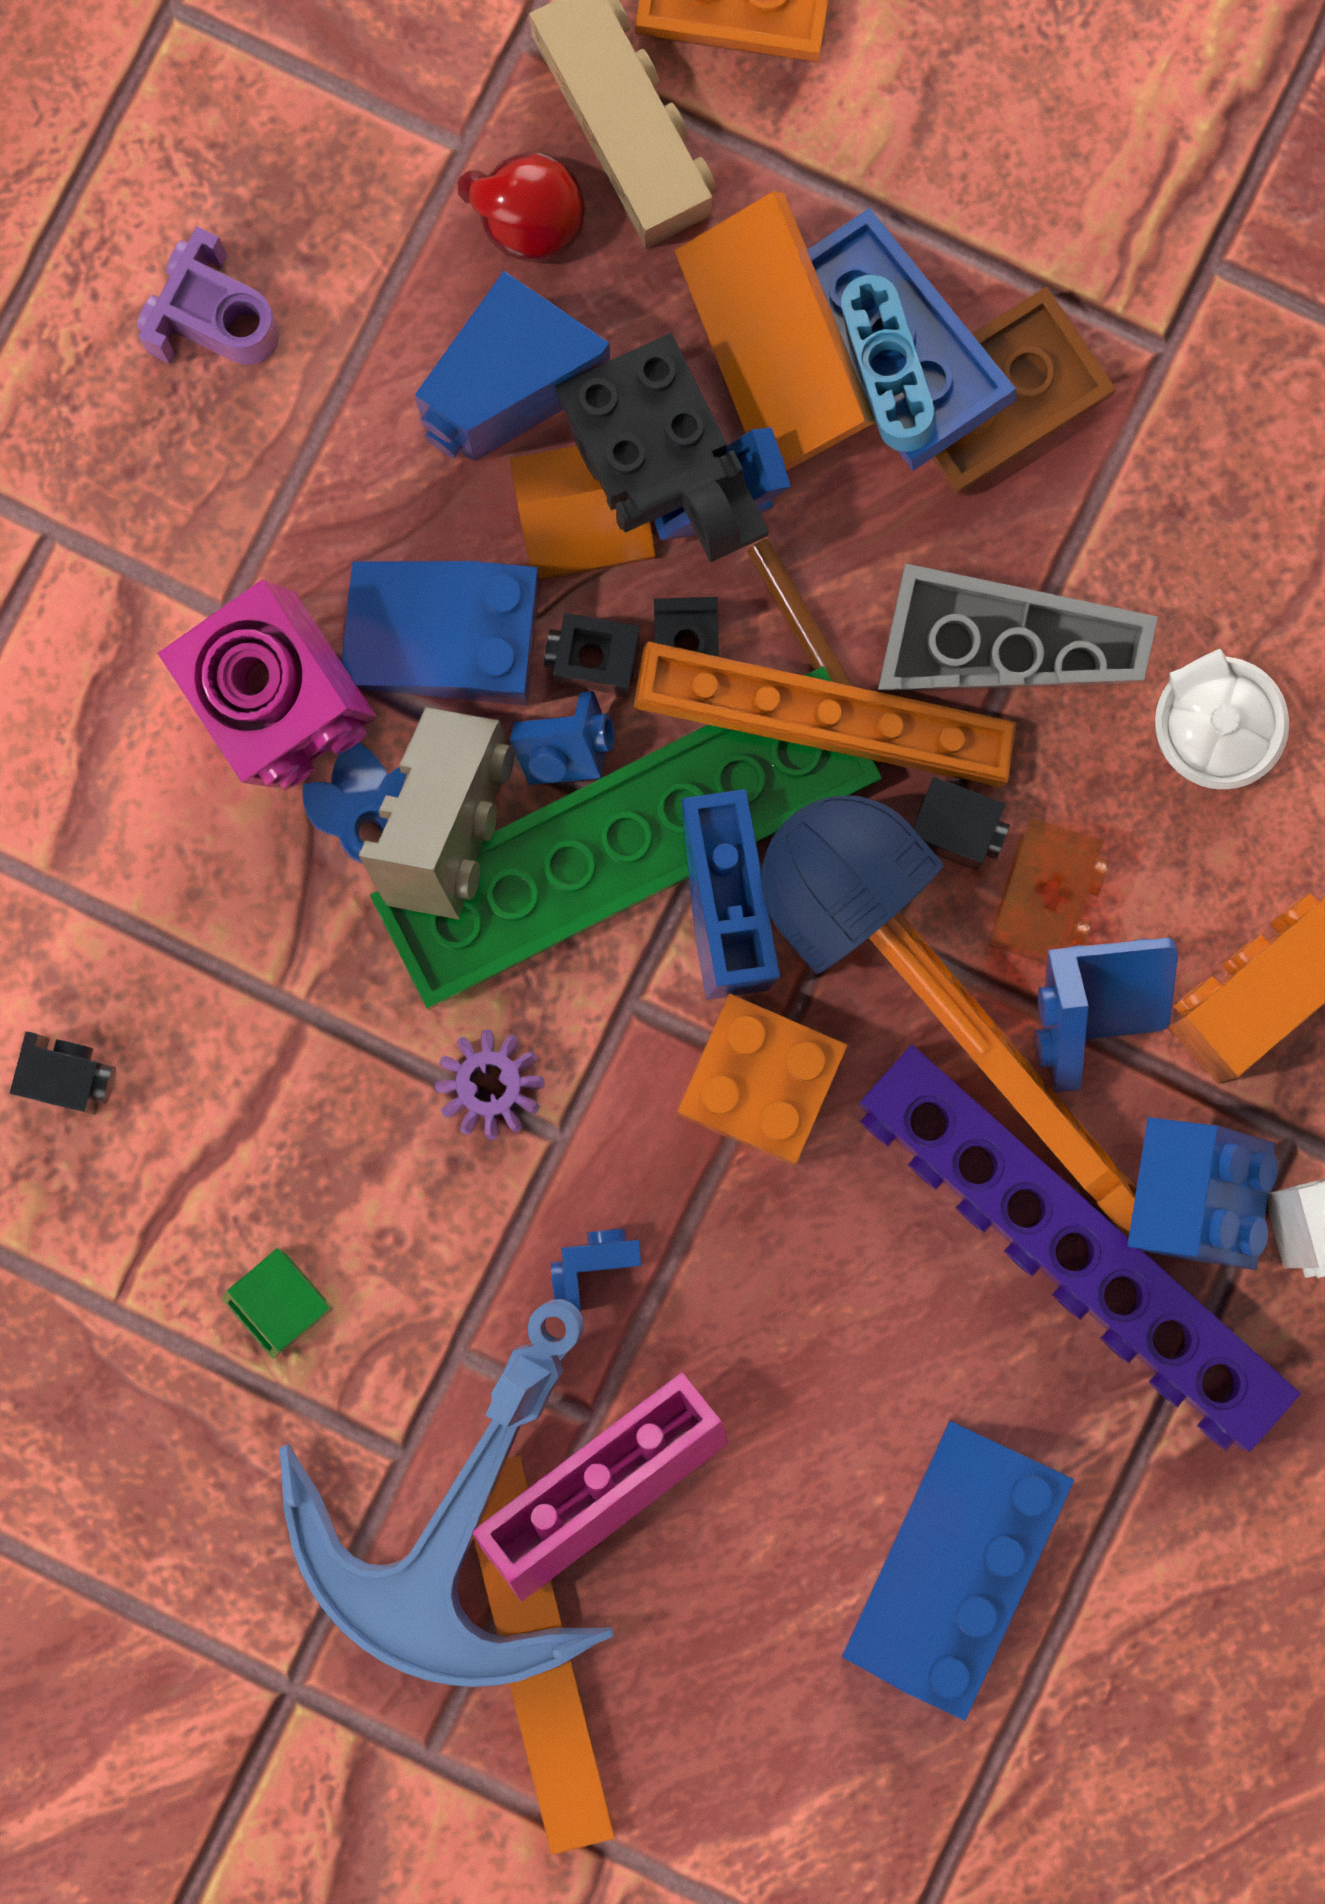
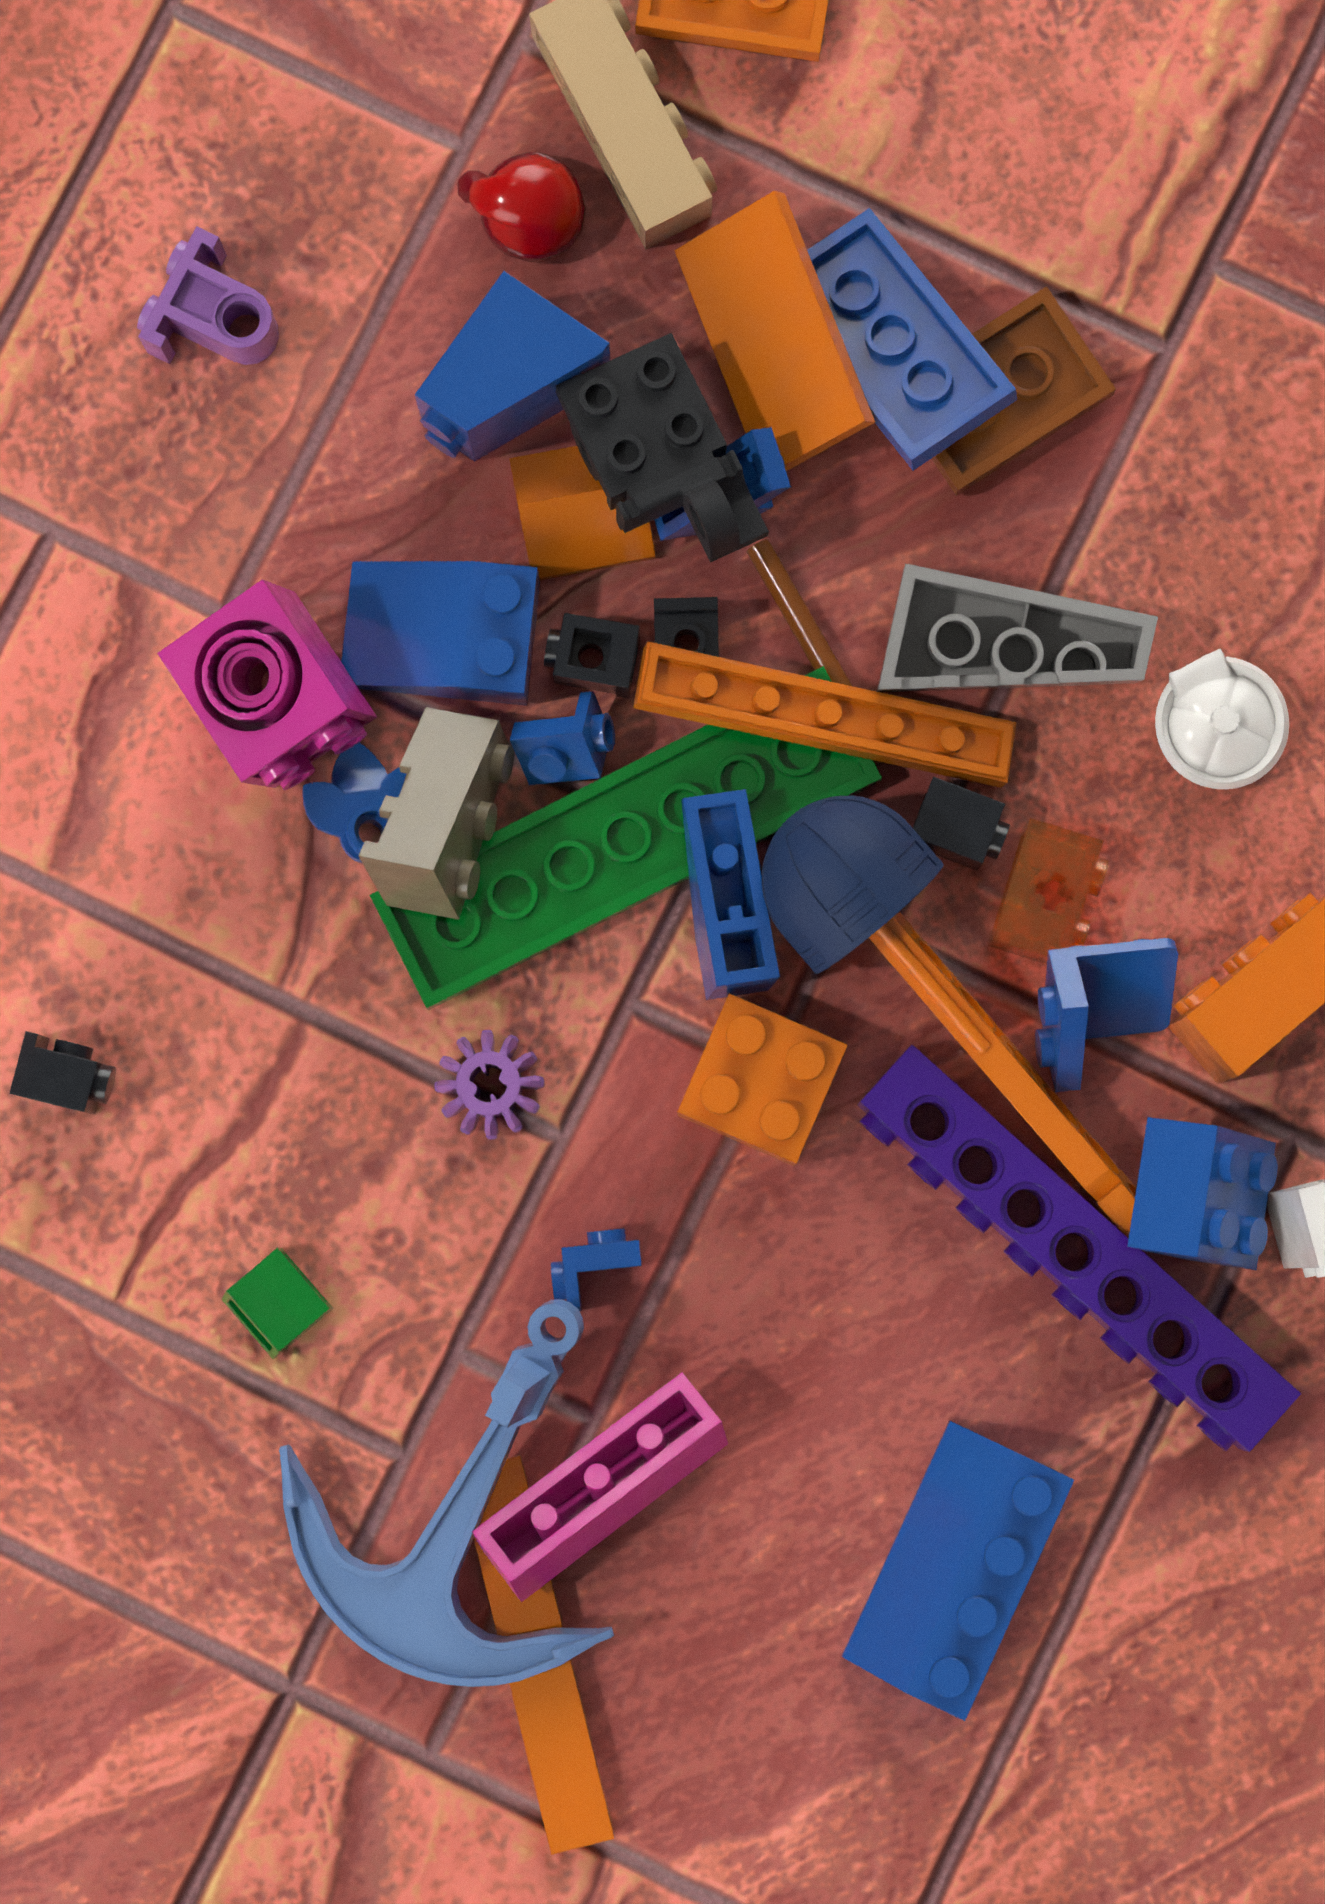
(893, 337): dark azure beam -> none

